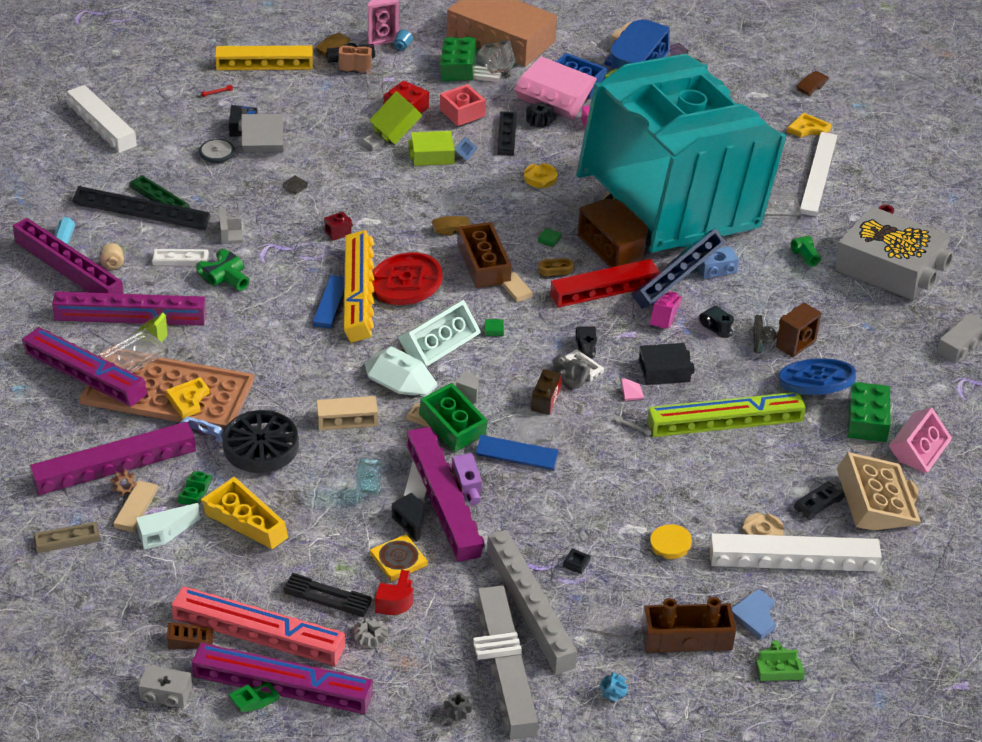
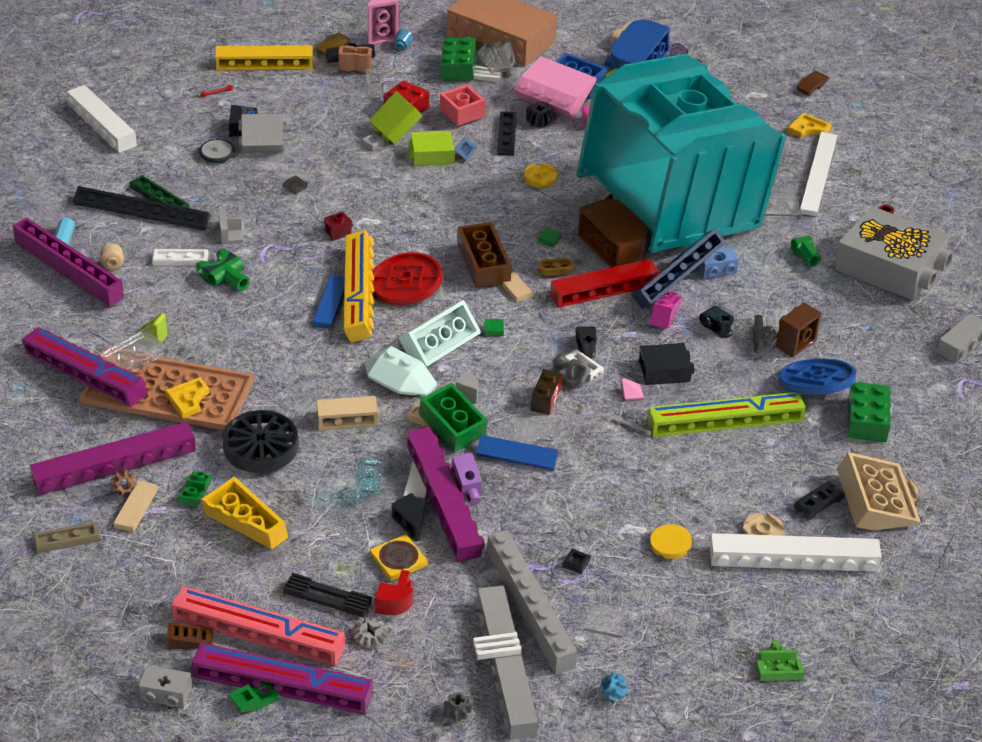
(128, 308): magenta brick -> none
(163, 526): light aqua slope -> none
(212, 429): light blue piece -> none
(448, 224): pearl gold slope -> none
(688, 626): reddish brown piece -> none
(754, 614): medium blue tile -> none
(921, 440): bright pink slope -> none

